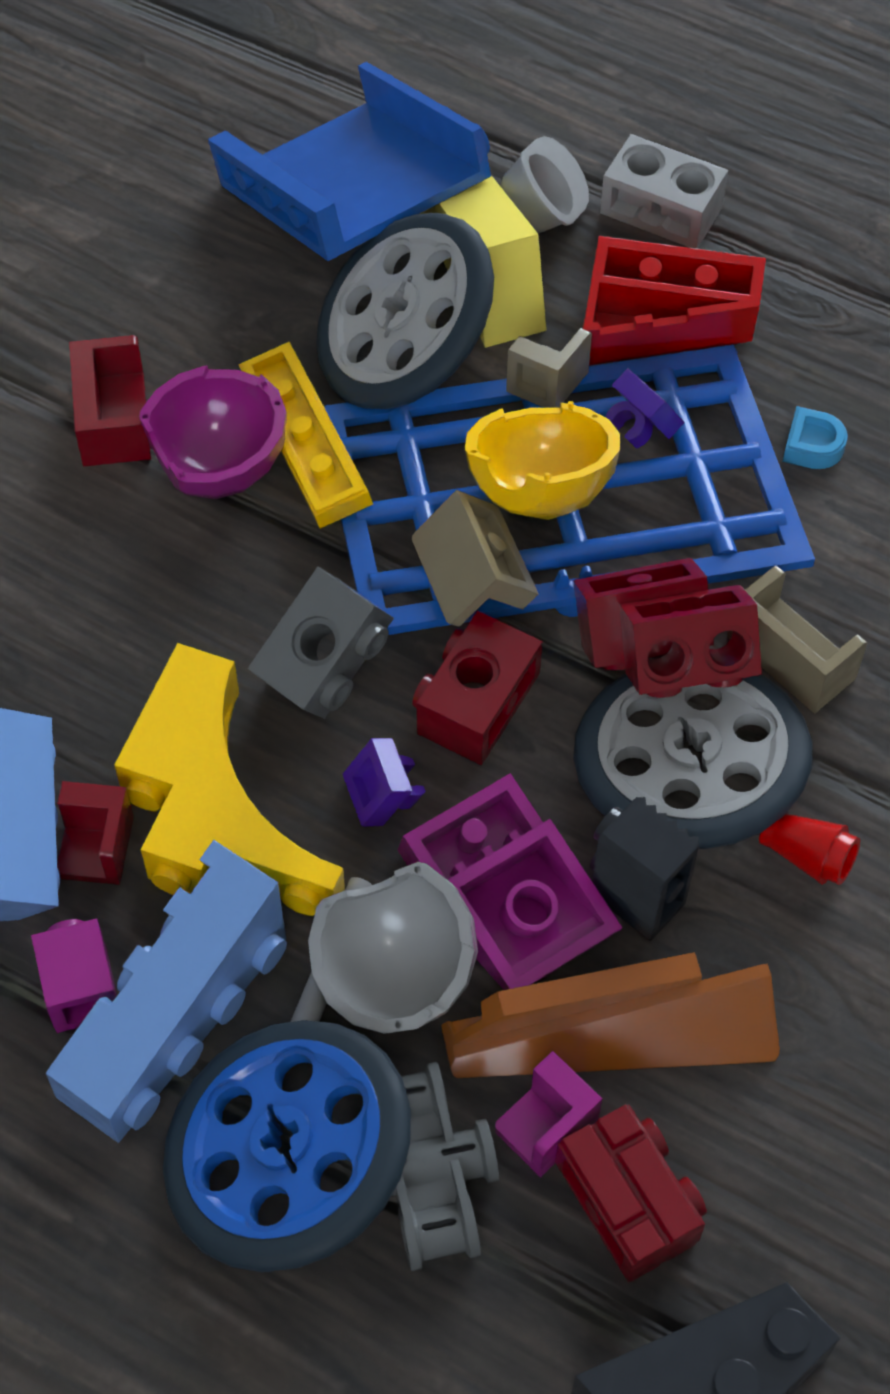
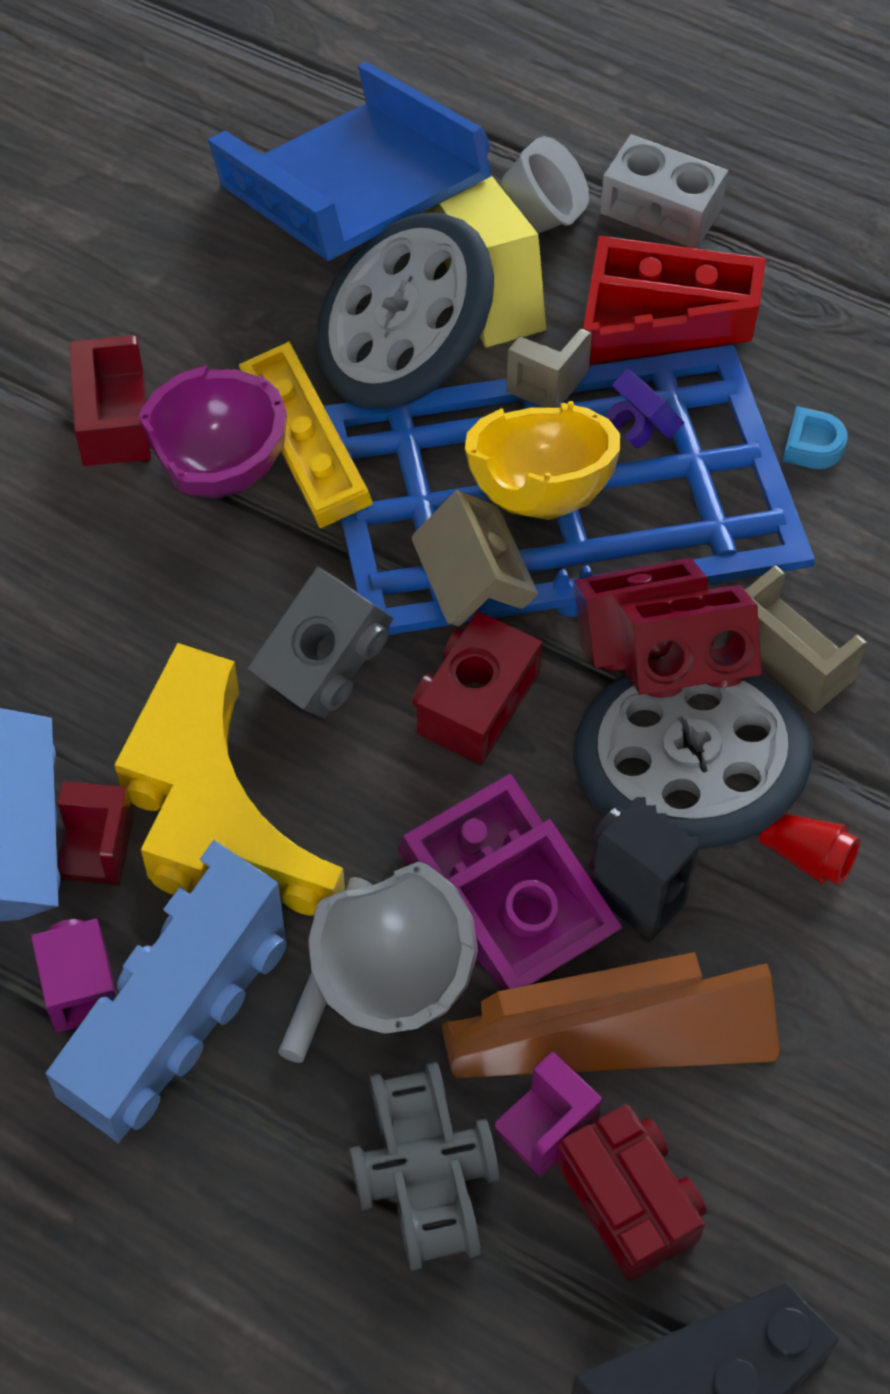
(317, 1221): wedge -> none
(380, 782): dark purple tile -> none

